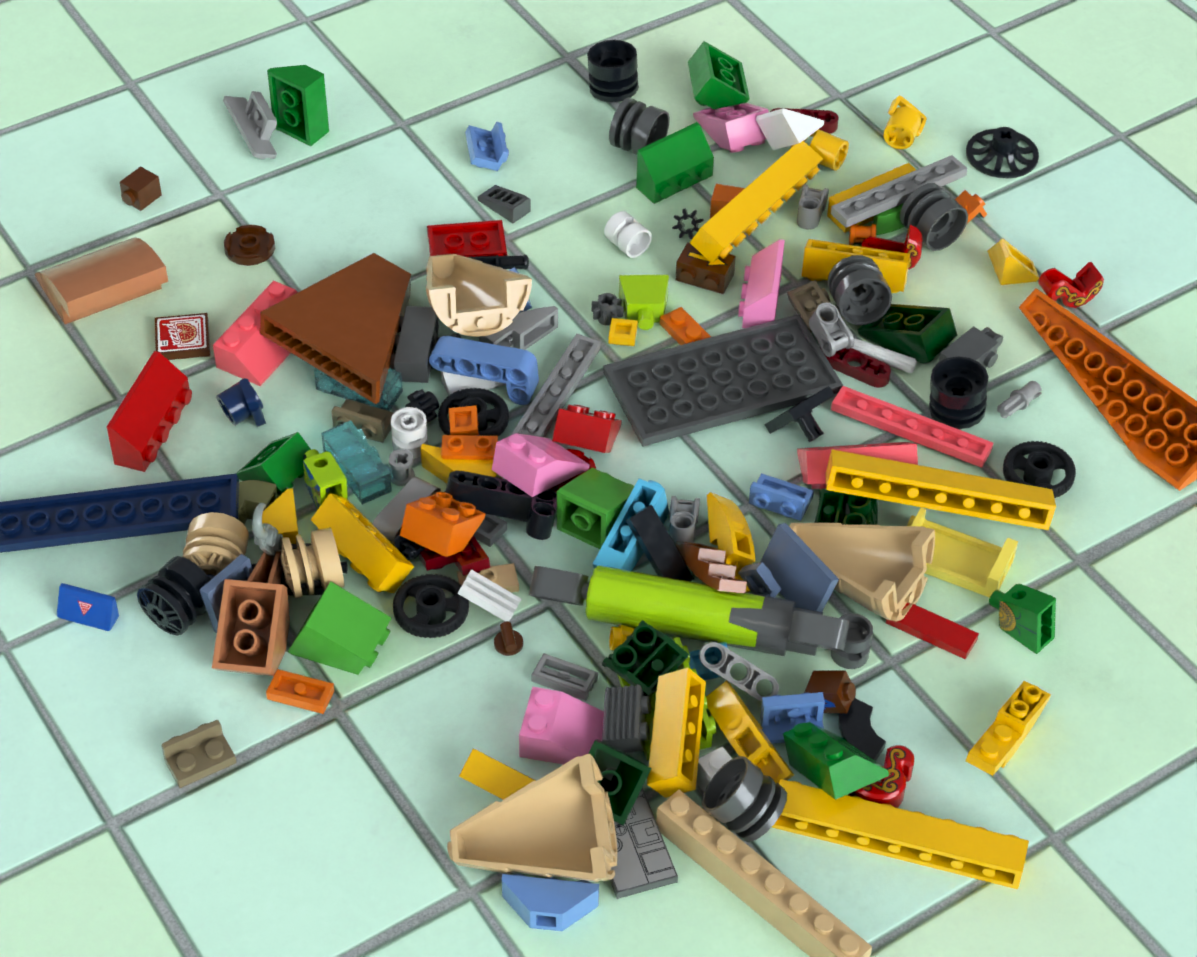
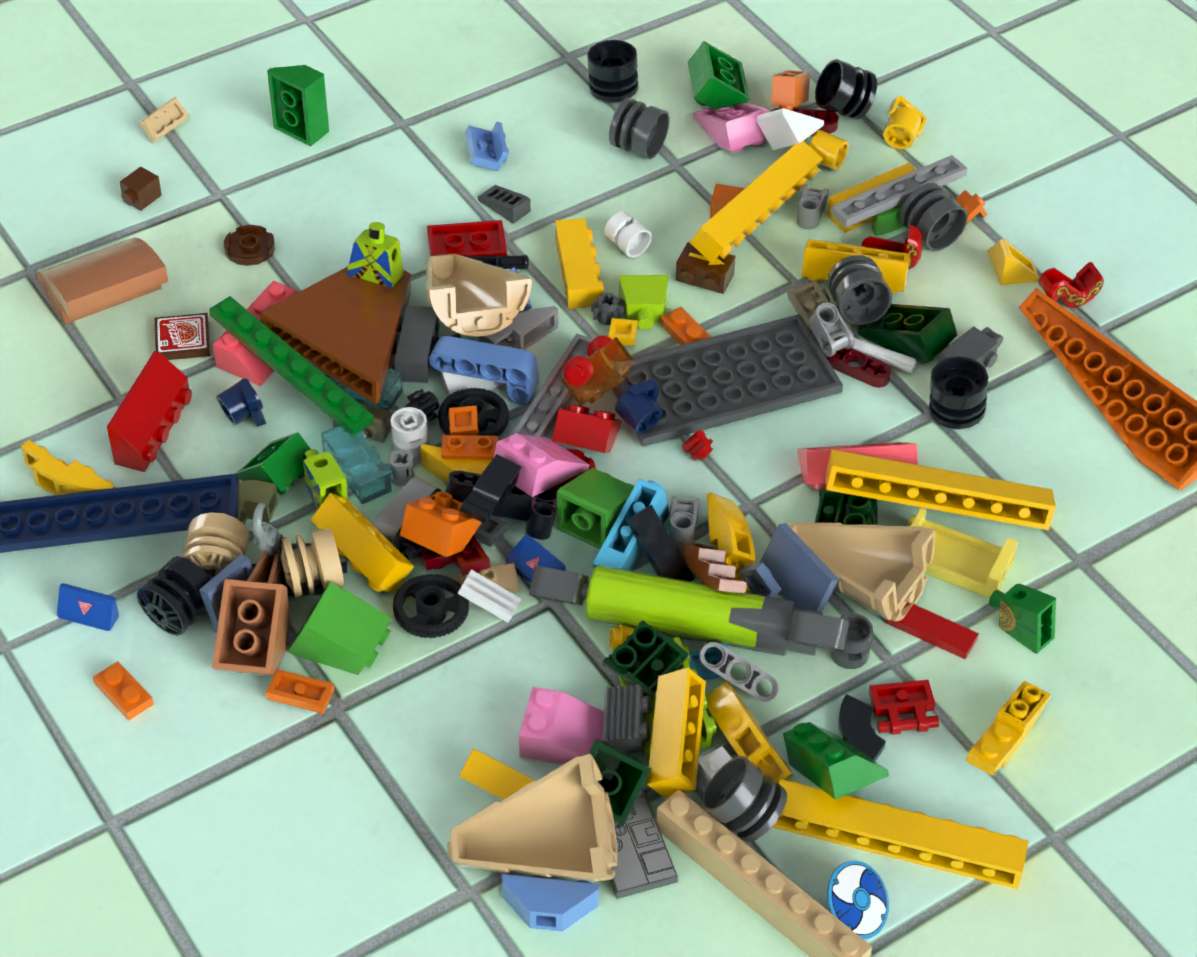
(59, 477): none -> yellow slope
(123, 690): none -> orange plate
(163, 119): none -> tan plate
(198, 753): dark tan bracket -> none
(254, 123): light grey bracket -> none
(282, 515): yellow slope -> none
(291, 366): none -> green plate
(376, 257): none -> lime torso
(491, 488): none -> black piece
(508, 641): reddish brown plate -> none
(529, 554): none -> blue slope
(562, 680): light grey tile -> none
(577, 262): none -> yellow brick
(603, 369): none -> clear orange brick
(639, 407): none -> dark blue piece
(674, 163): green slope -> none
(680, 225): black gear -> none
(698, 445): none -> red plate
(762, 287): bright pink slope -> none
(780, 497): medium blue bracket -> none
(786, 711): medium blue bracket -> none
(790, 89): none -> orange brick
(802, 414): black tile -> none
(836, 689): reddish brown brick -> none
(846, 89): none -> black wheel
(858, 898): none -> shield
(859, 233): orange bush -> none
(890, 790): red animal -> none
(903, 698): none -> red plate
(912, 426): coral plate -> none
(1002, 145): black wheel -> none
(1019, 399): light grey axle -> none
(1039, 466): black wheel -> none

